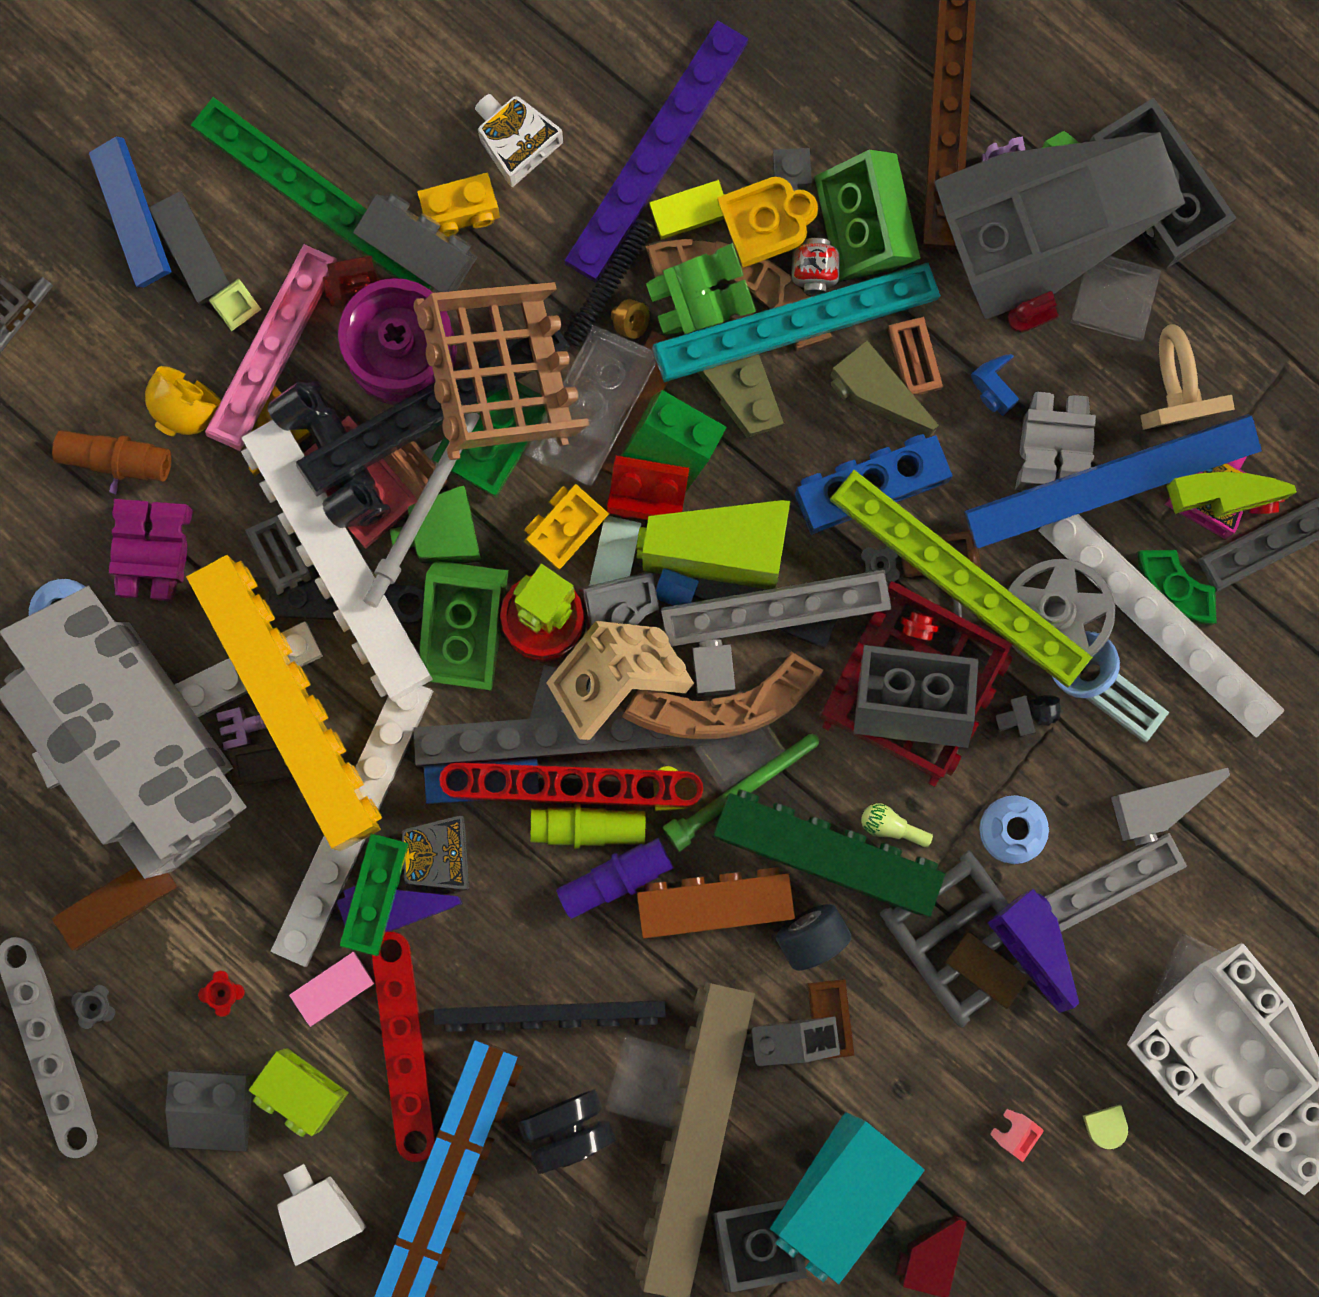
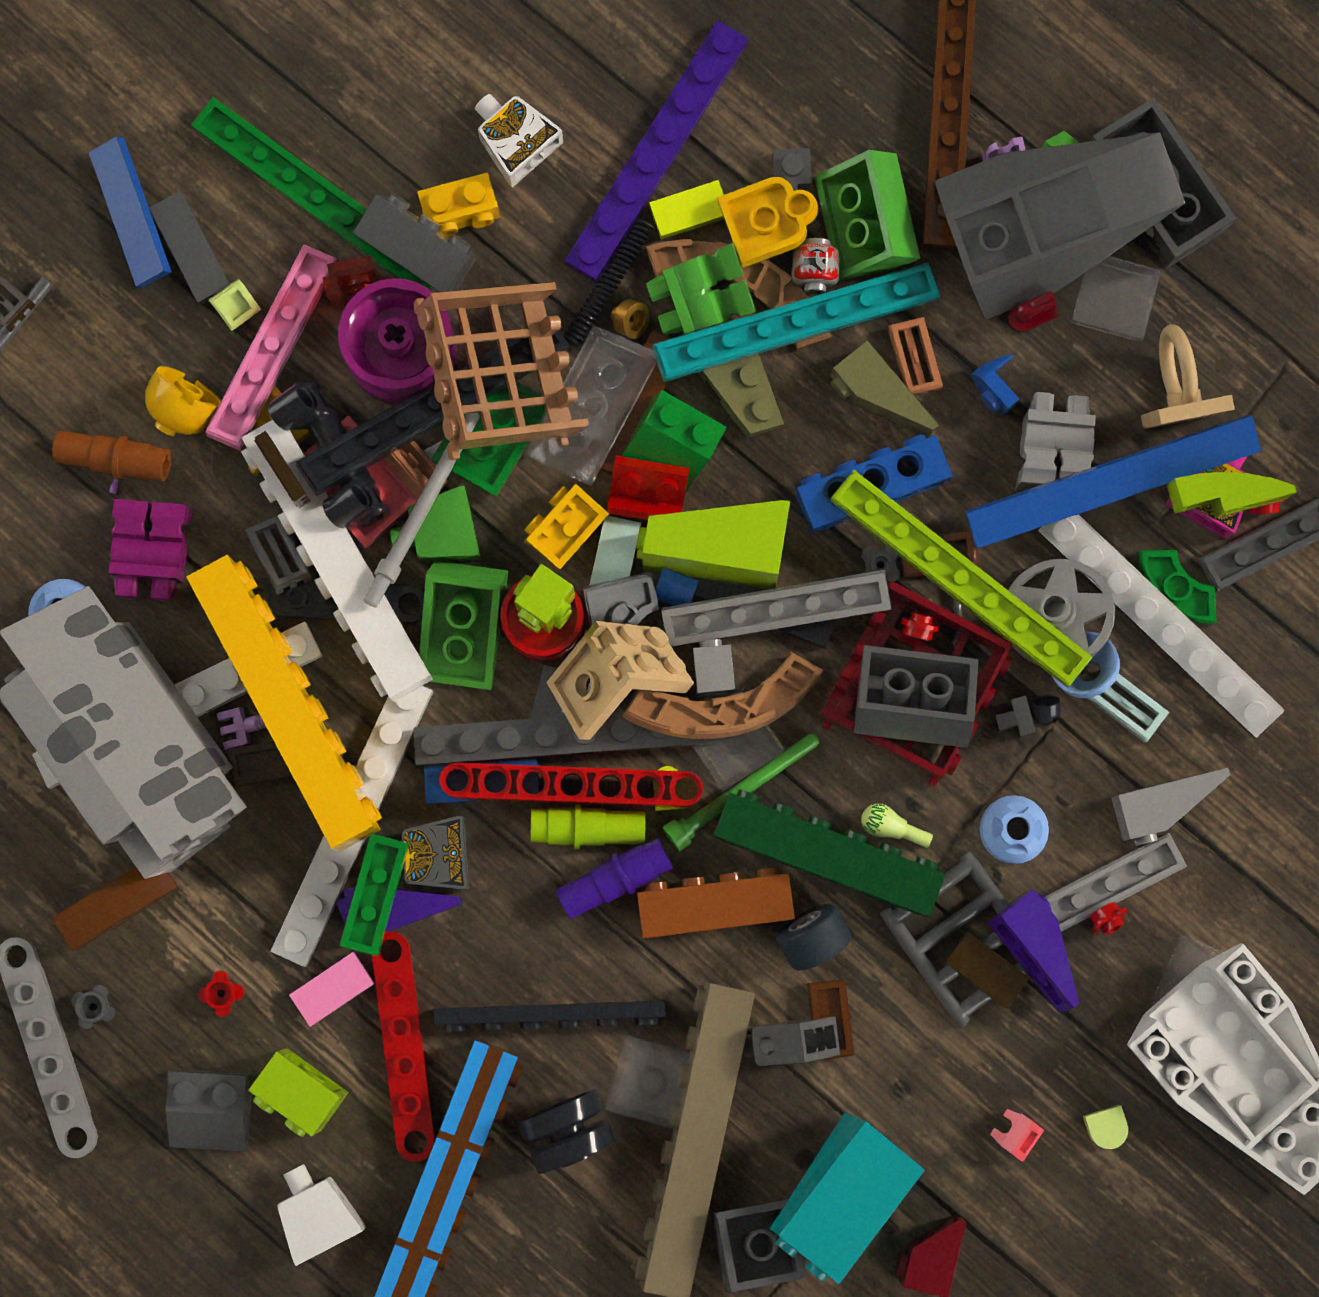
(281, 469): none -> dark brown tile
(1108, 919): none -> red plate

